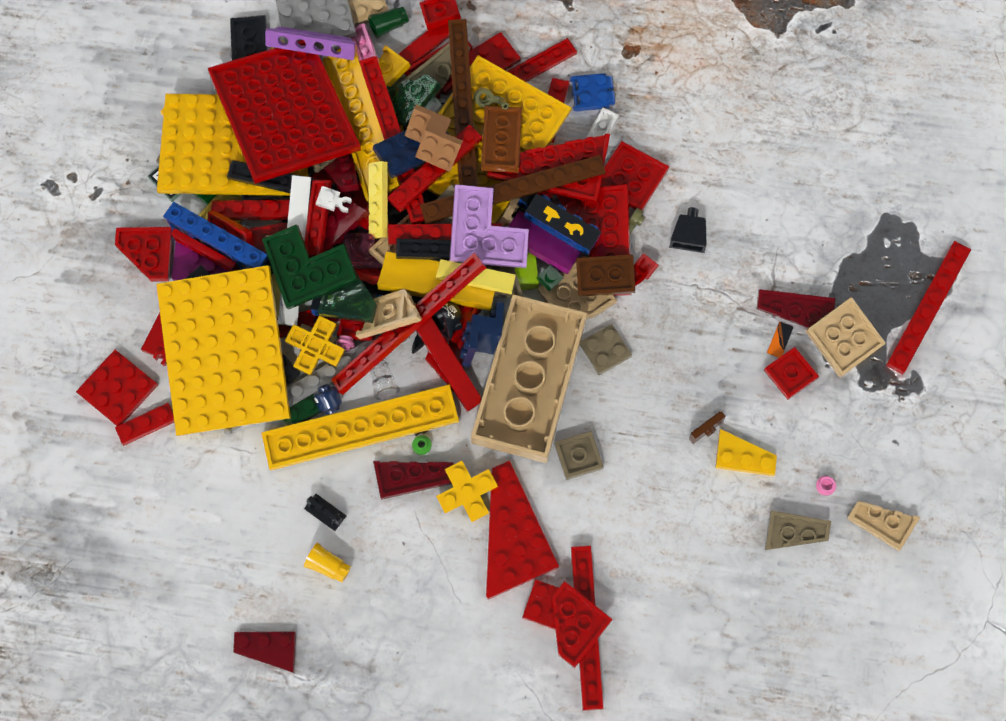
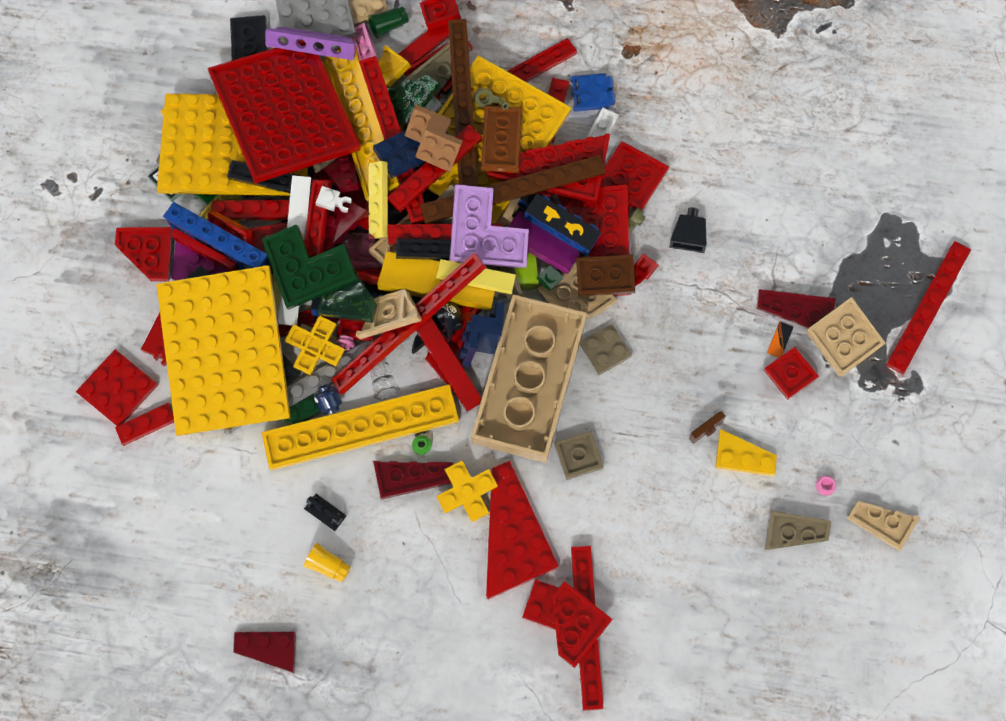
(497, 51): red plate -> none

